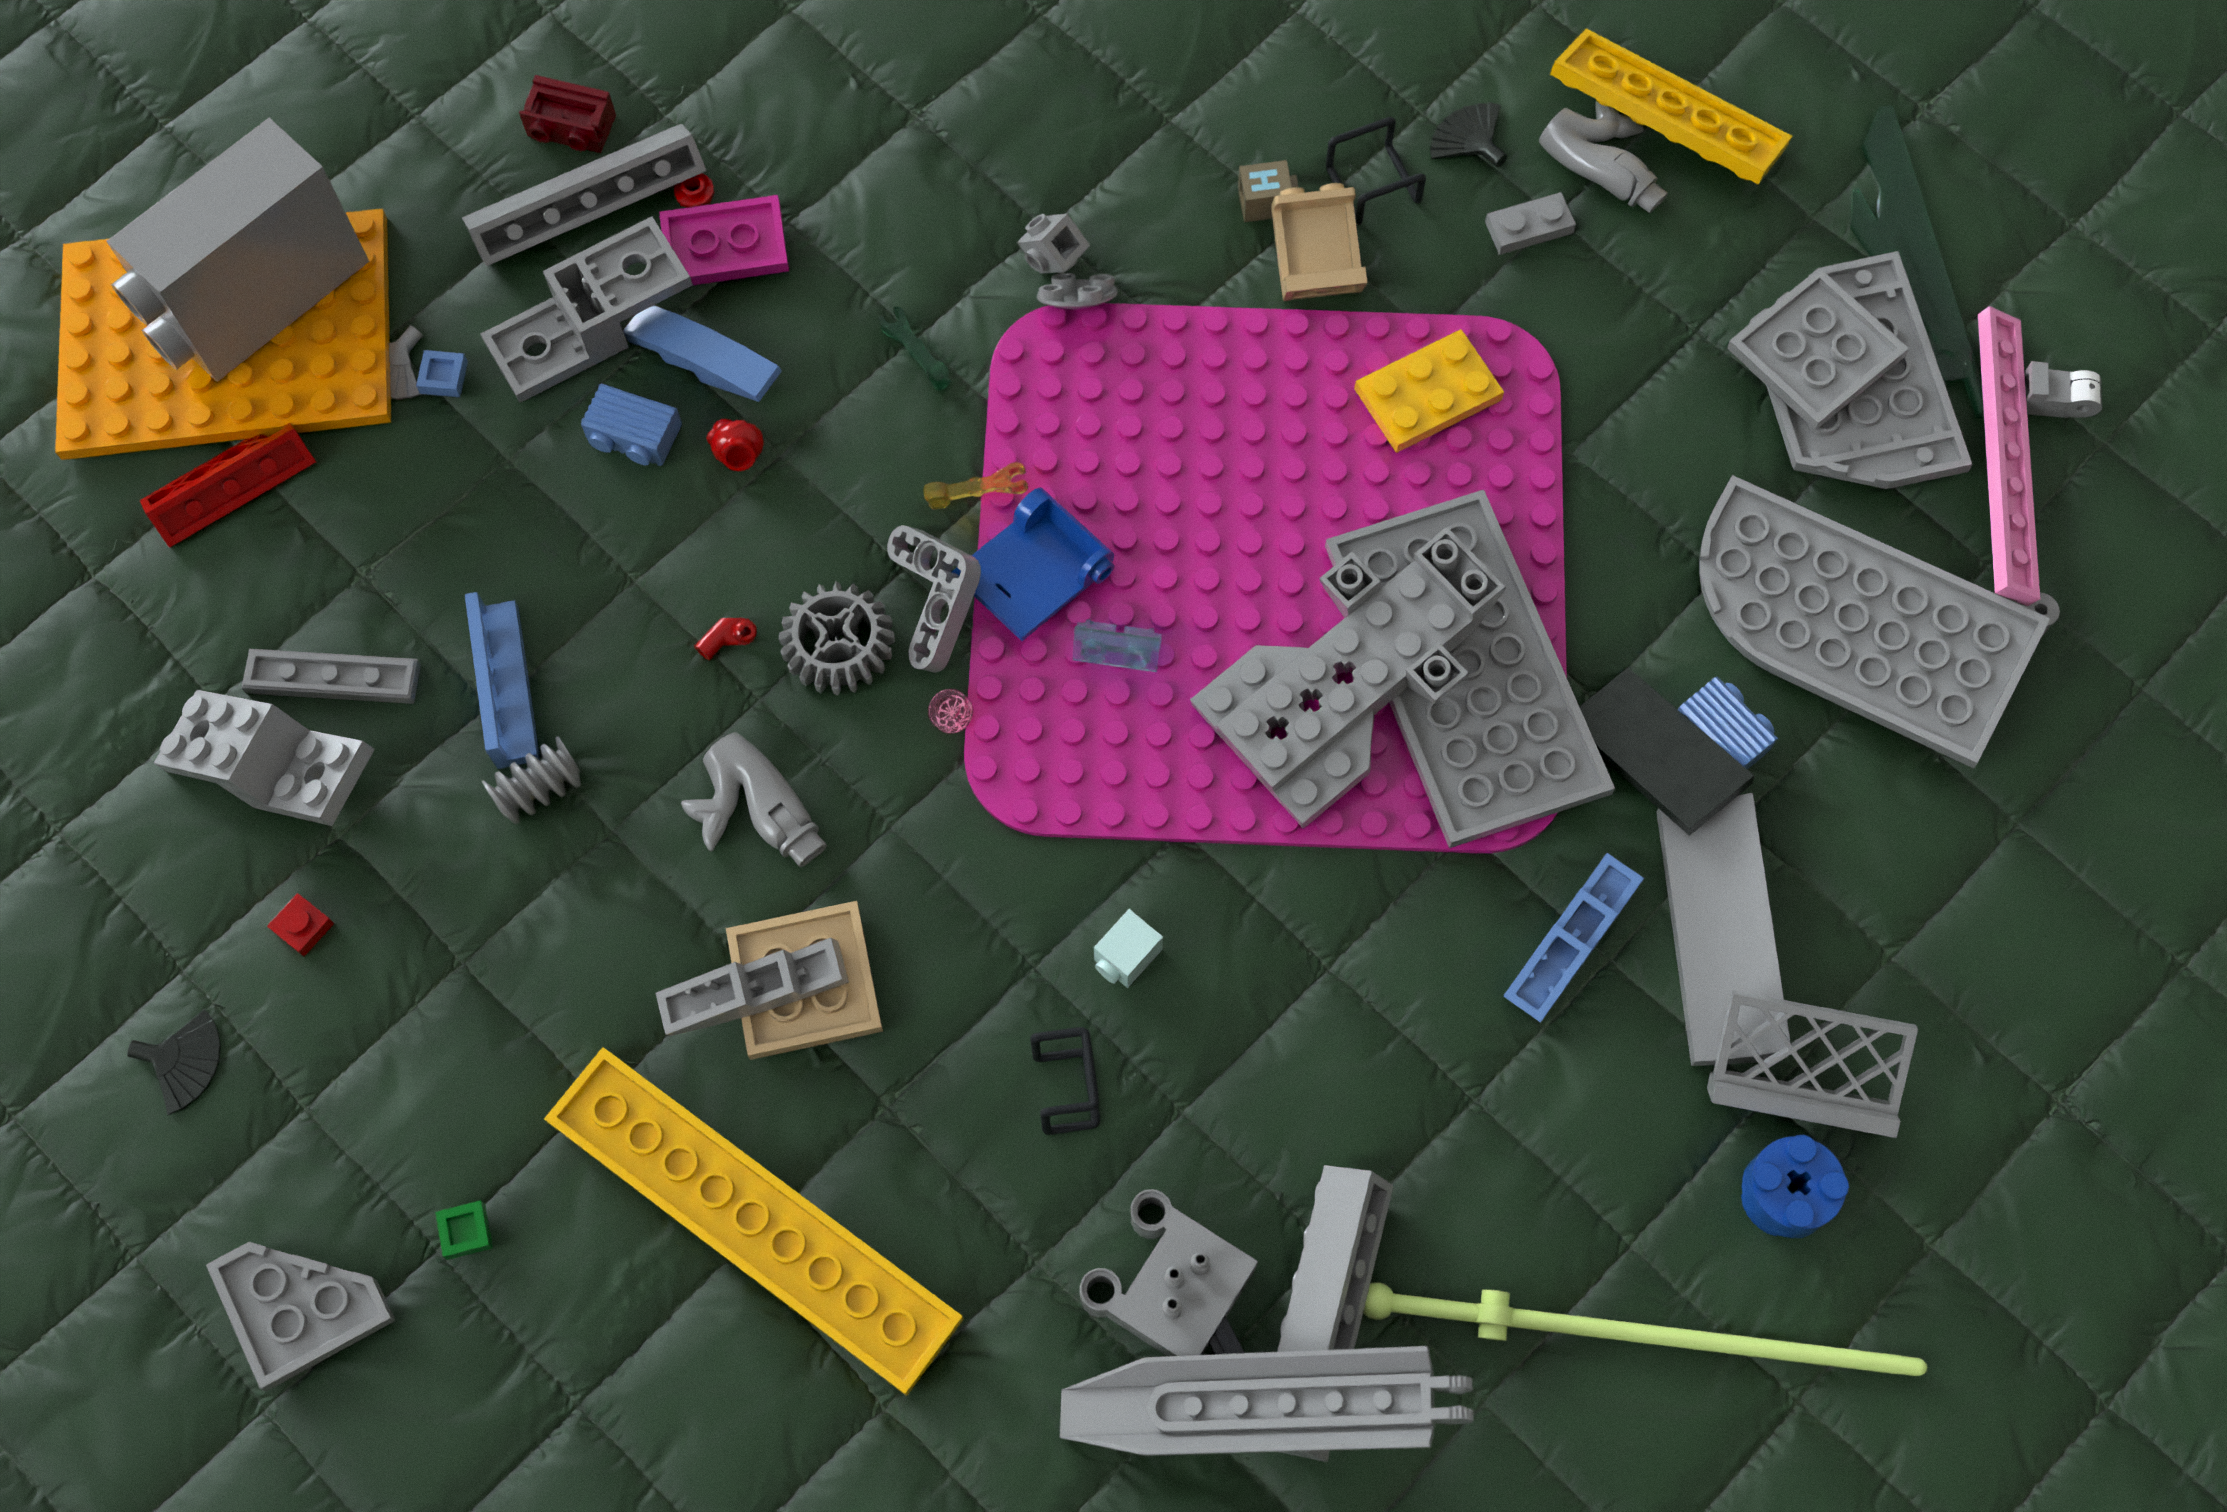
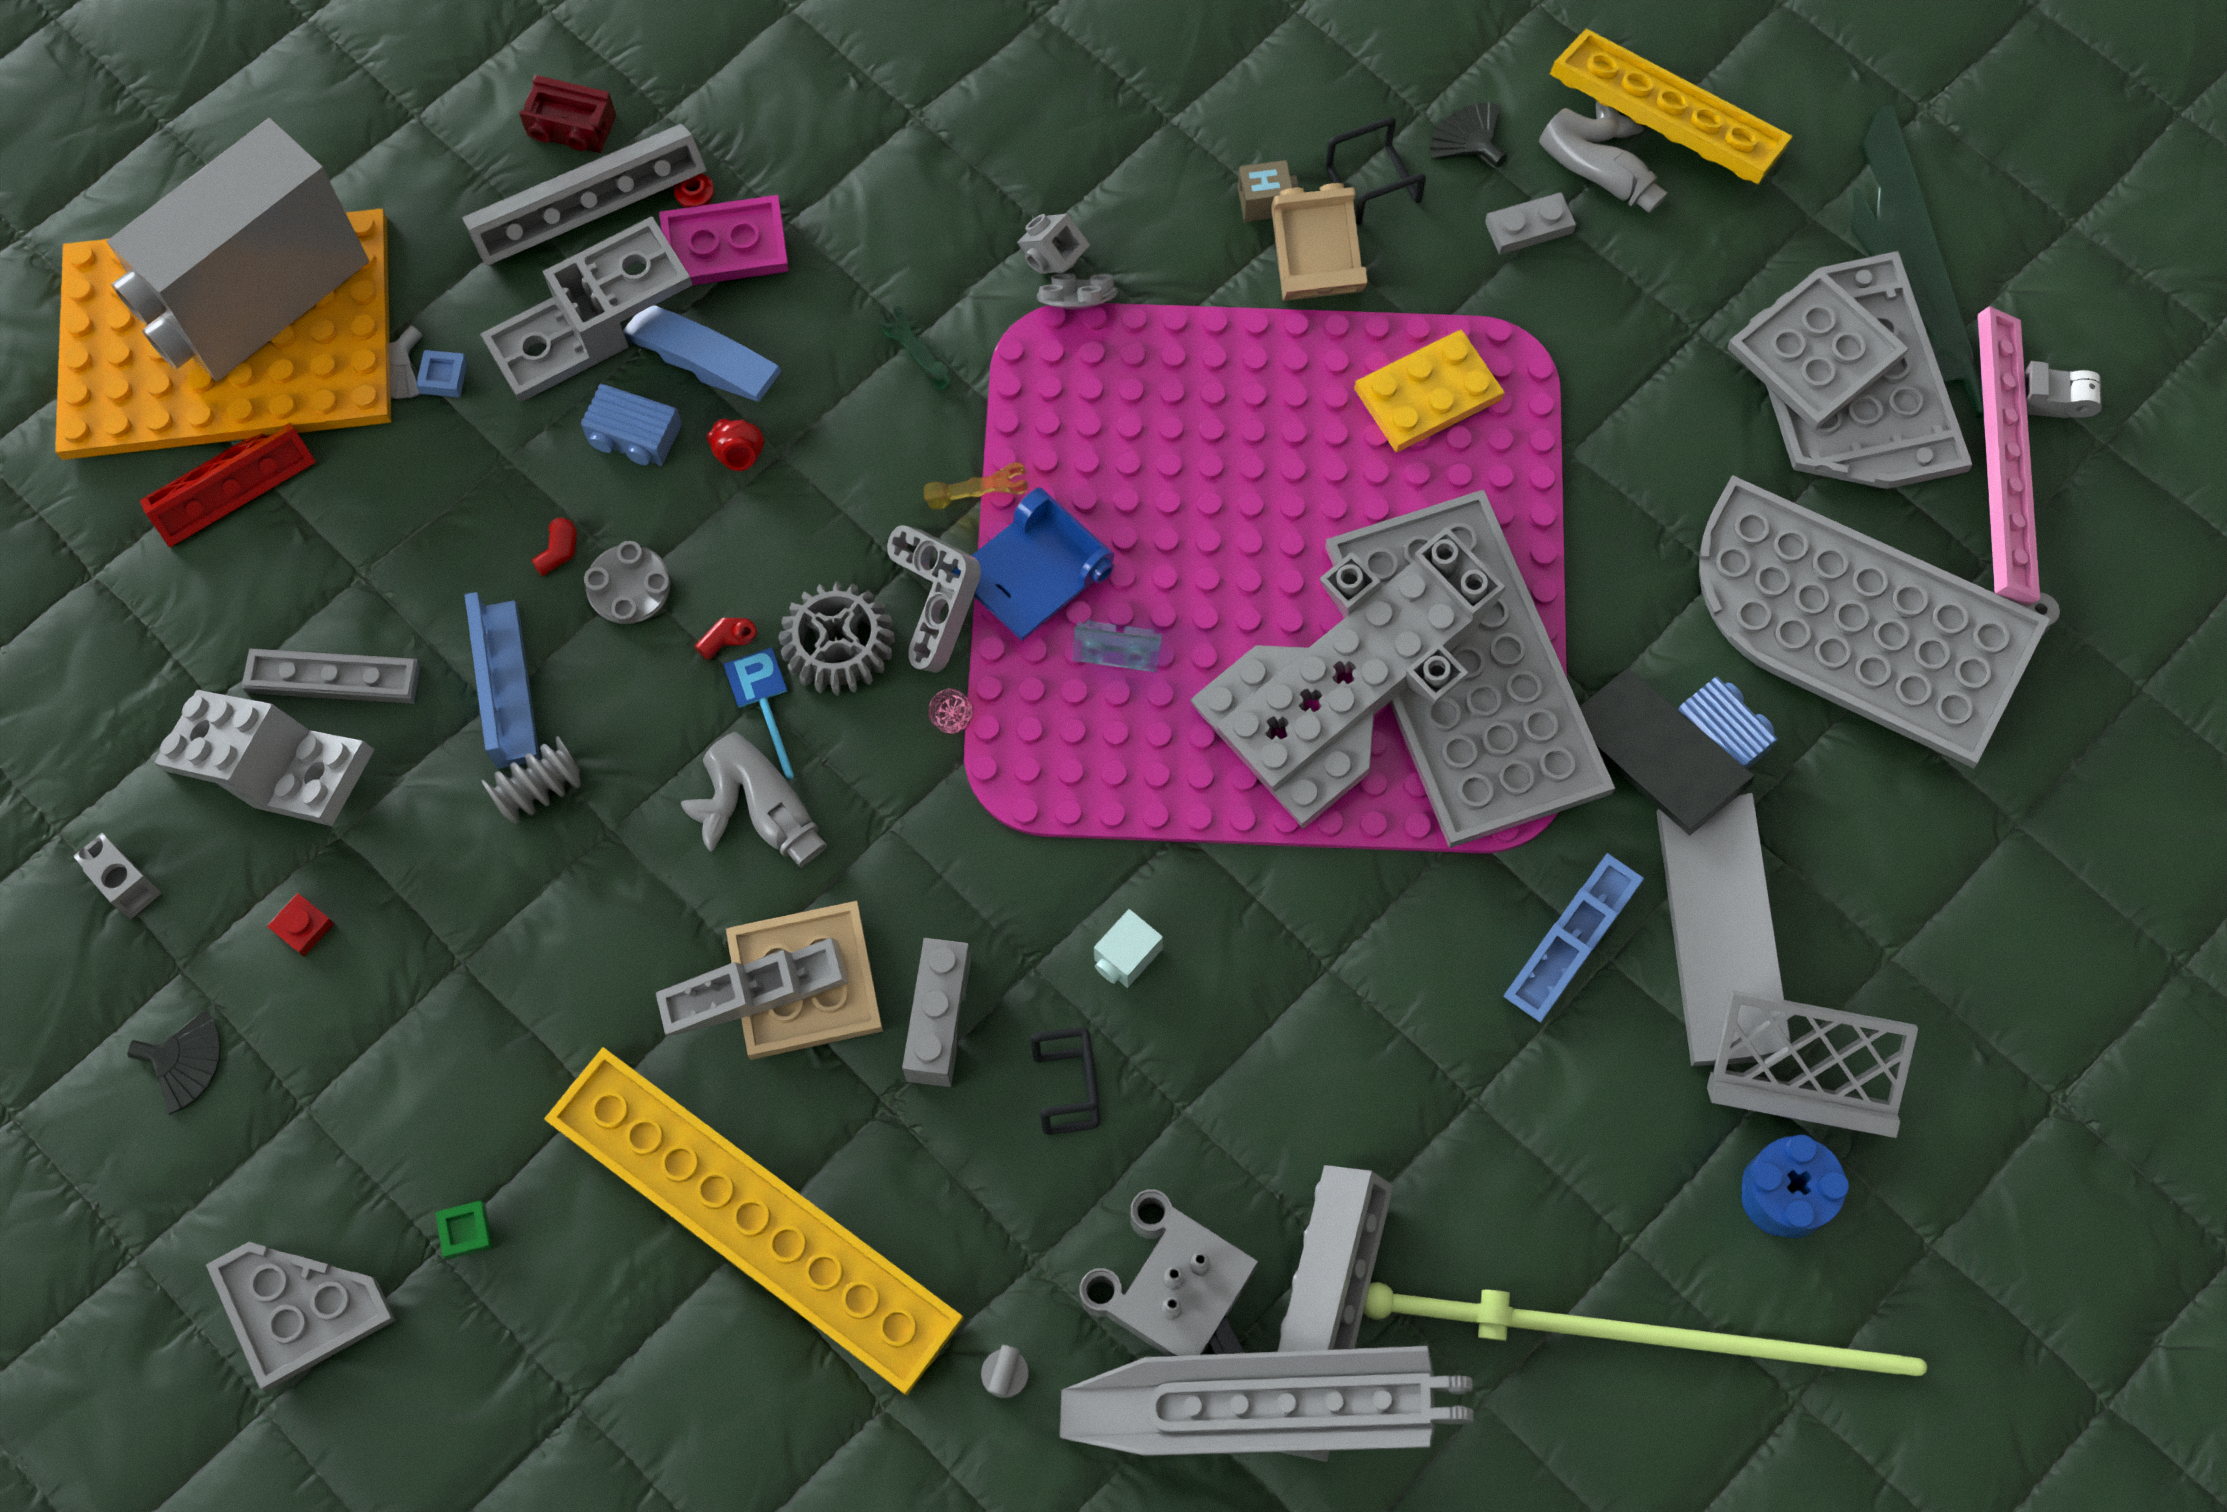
(116, 876): none -> light grey leg
(561, 546): none -> red arm
(627, 583): none -> light grey dish
(755, 680): none -> piece
(935, 1012): none -> light grey arch
(1005, 1372): none -> light grey plate

